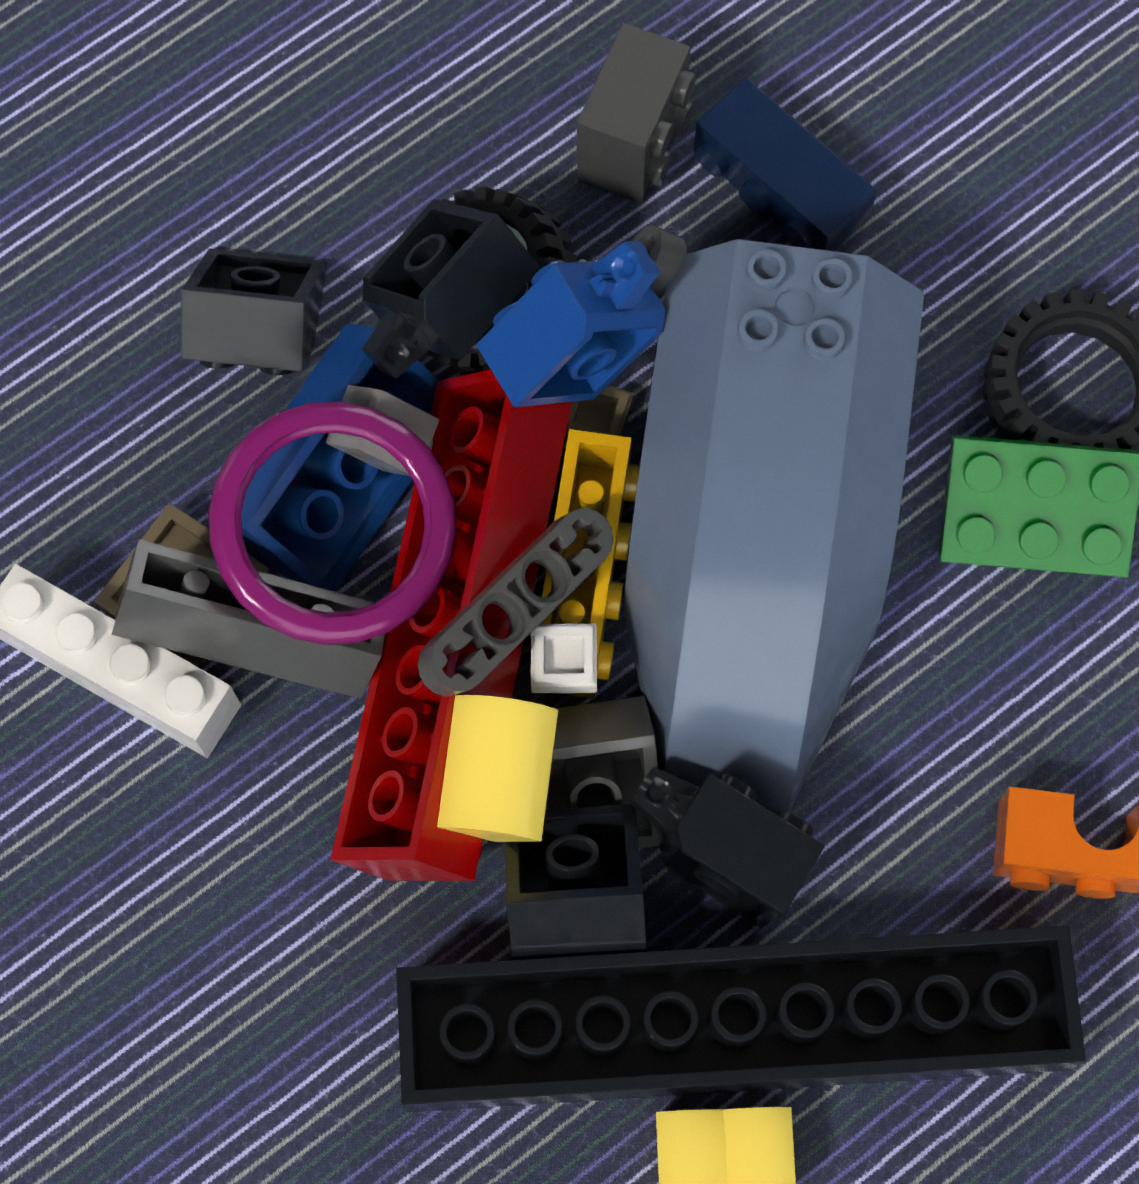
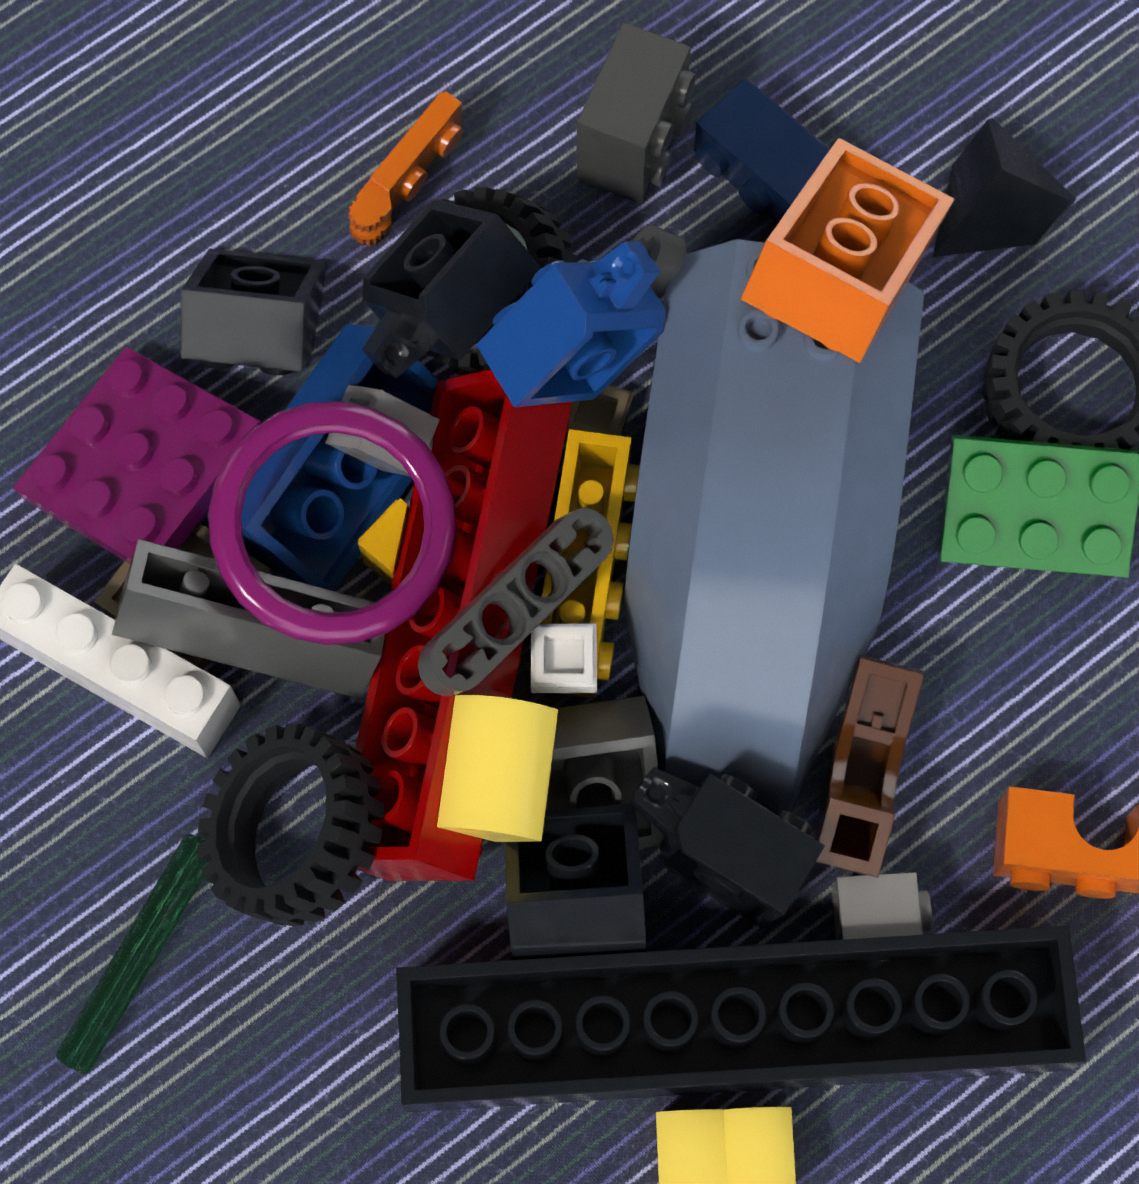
(133, 958): none -> clear green axle
(136, 458): none -> magenta plate
(341, 839): none -> black tyre
(383, 540): none -> yellow slope
(404, 168): none -> orange hinge
(846, 249): none -> orange slope
(865, 766): none -> reddish brown arch
(879, 906): none -> light grey brick
(999, 197): none -> black slope

